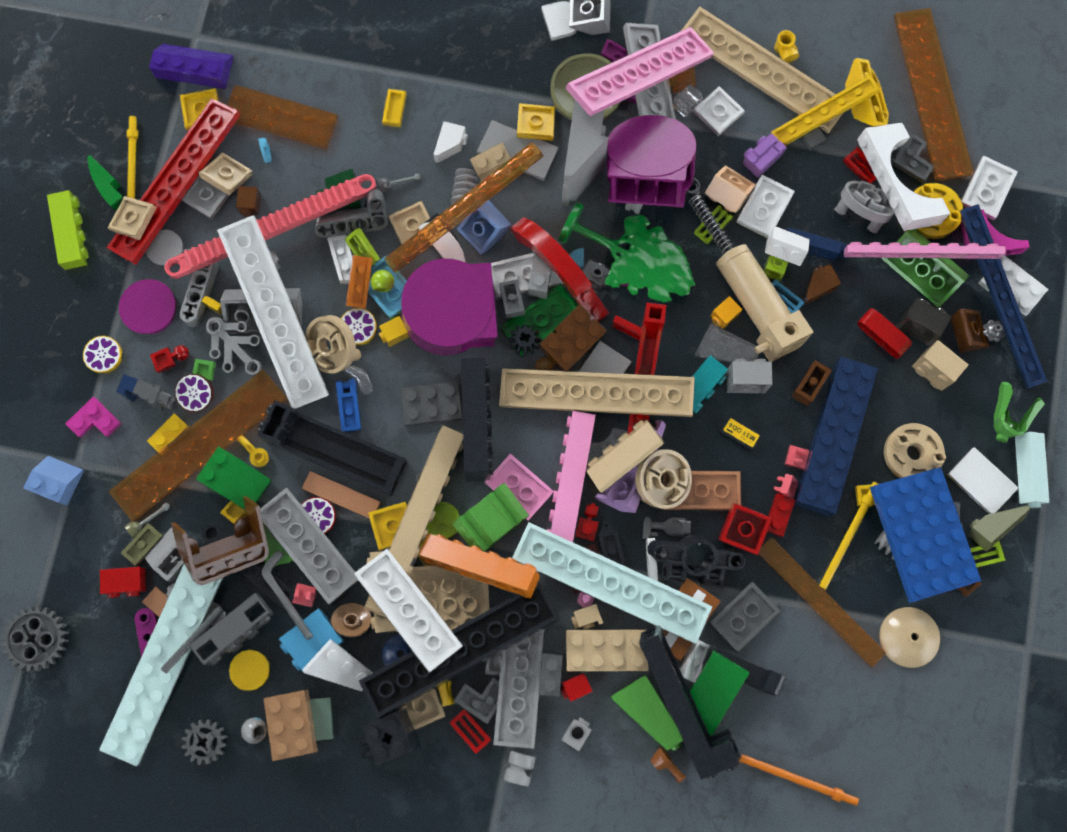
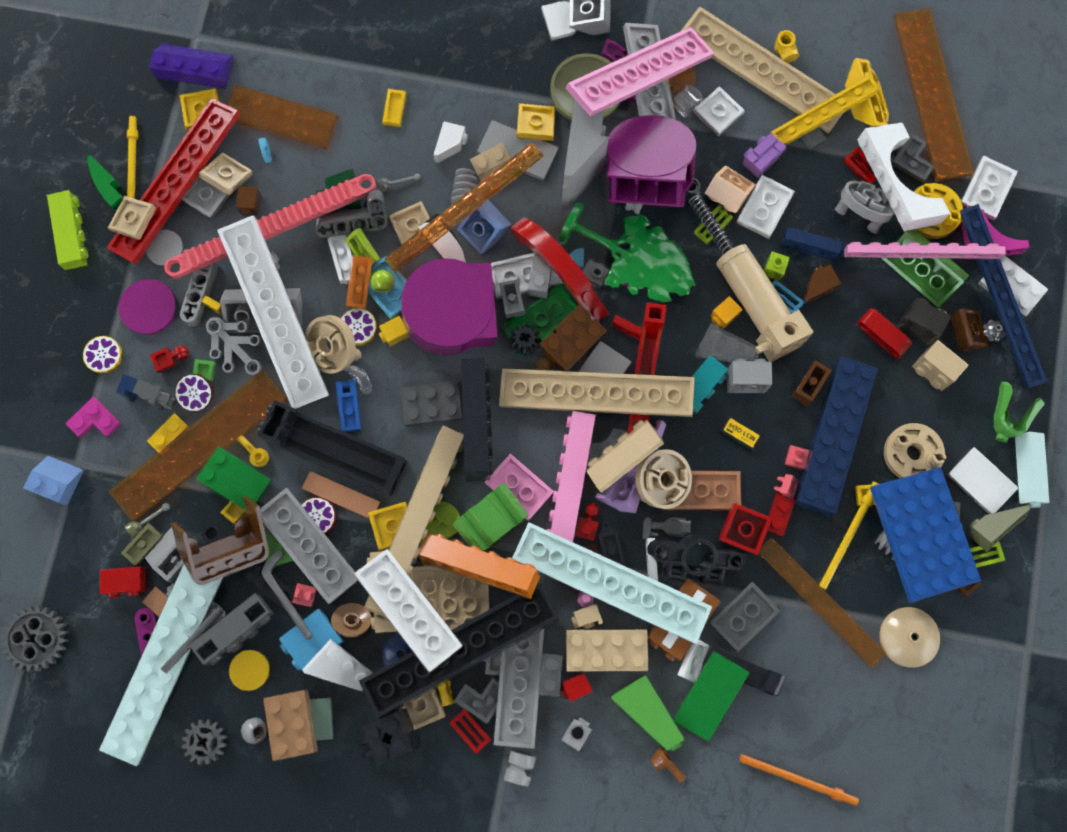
(708, 752): black brick -> none
(787, 246): white brick -> none

